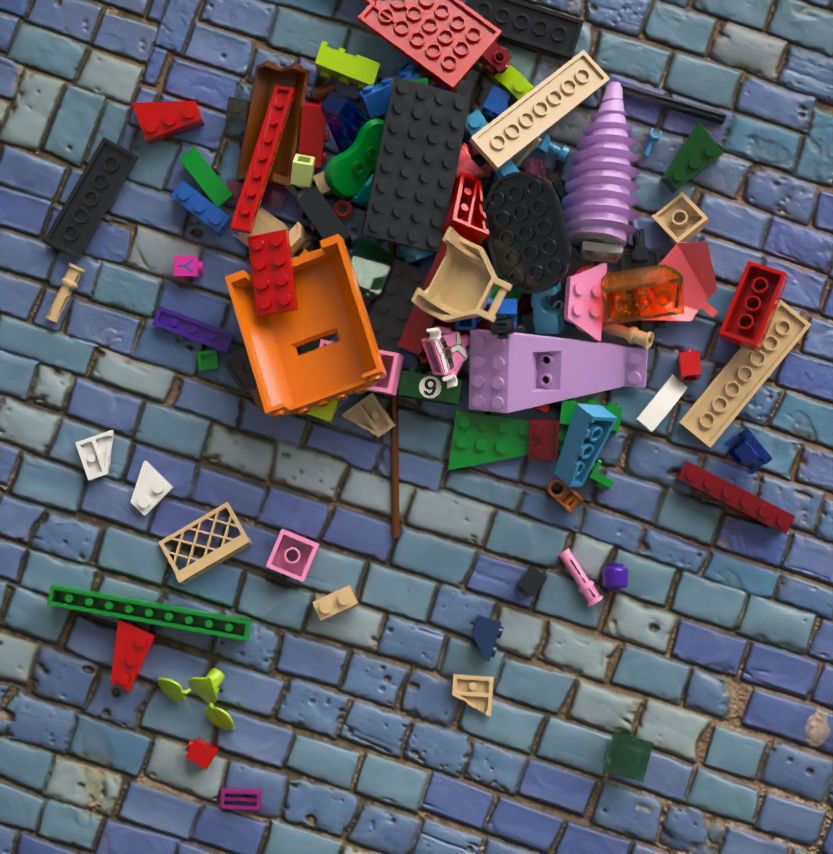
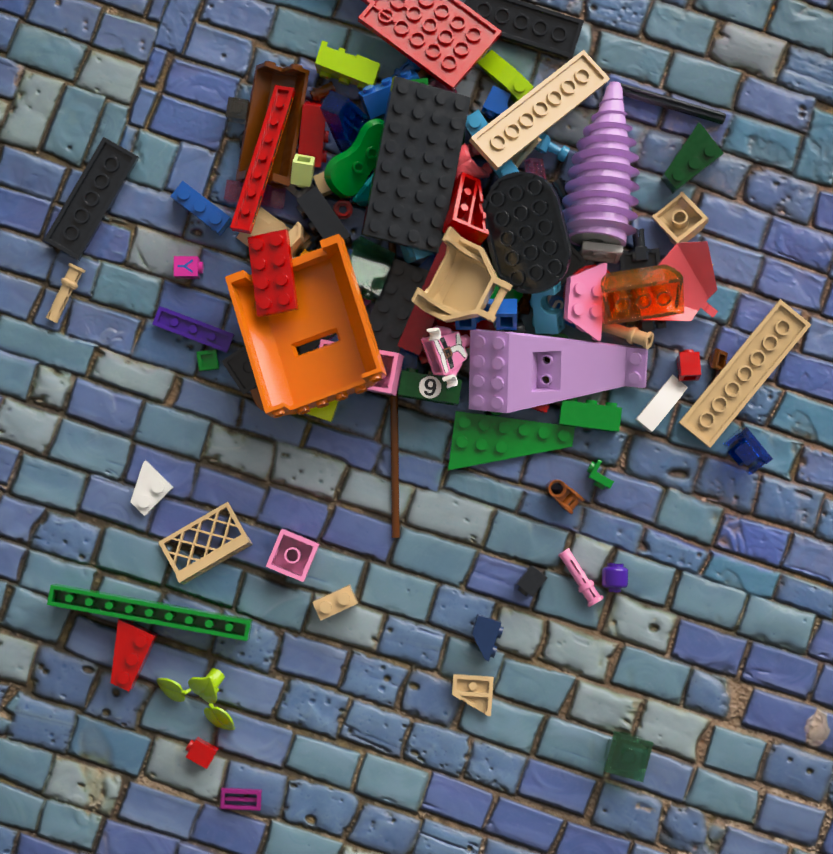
(96, 454): white wing -> none
(167, 119): red wedge -> none
(206, 177): green slope -> none
(370, 416): tan wing -> none
(495, 59): dark red brick -> none
(503, 326): black gear -> none
(543, 439): dark red plate -> none
(583, 443): dark azure wedge -> none
(652, 139): dark azure hand -> none
(718, 359): none -> reddish brown slope
(734, 497): dark red brick -> none
(753, 306): red brick -> none

